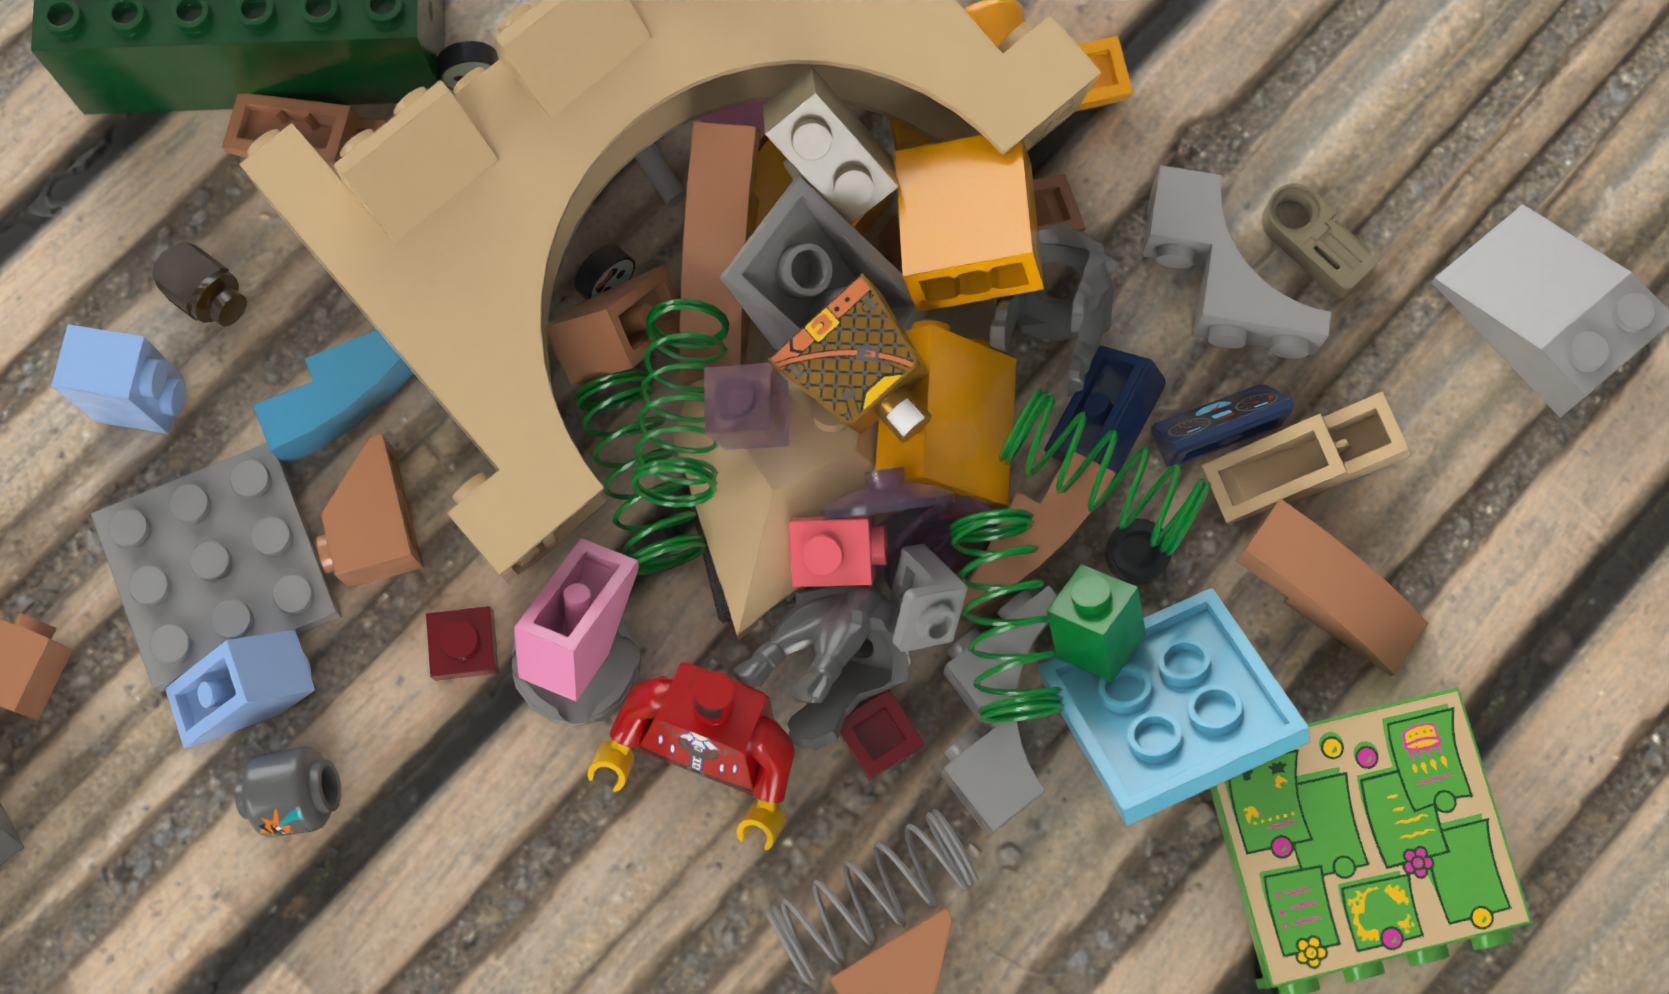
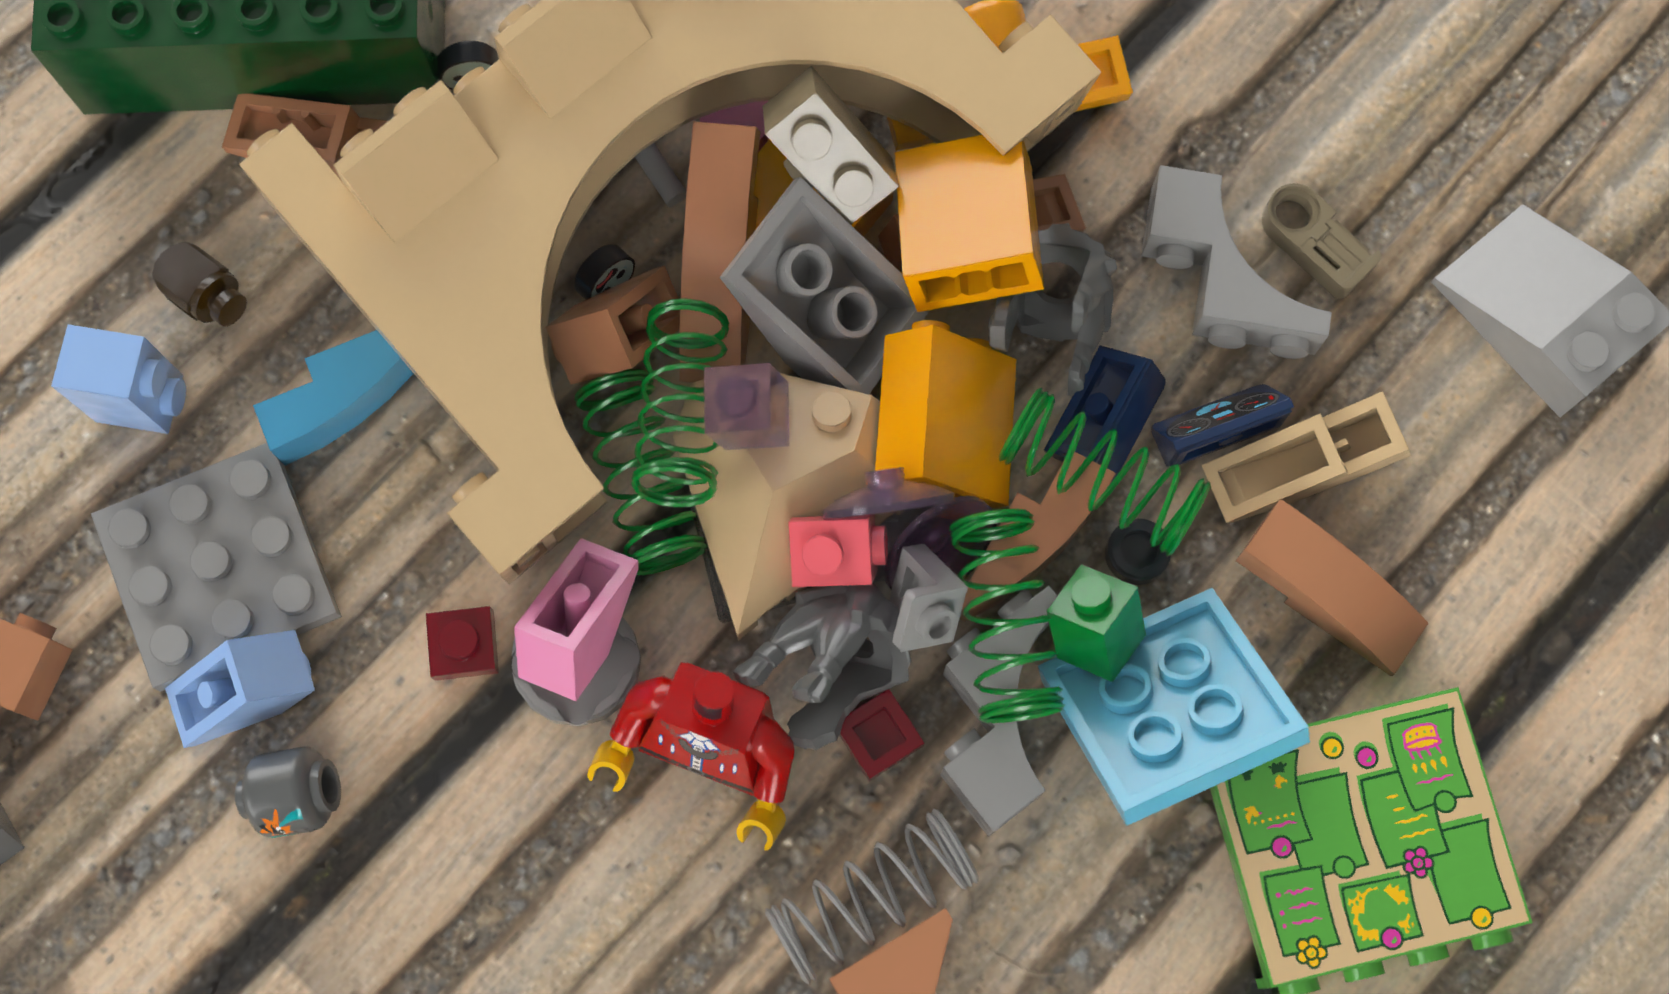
(369, 520): nougat slope -> none
(858, 362): torso -> none

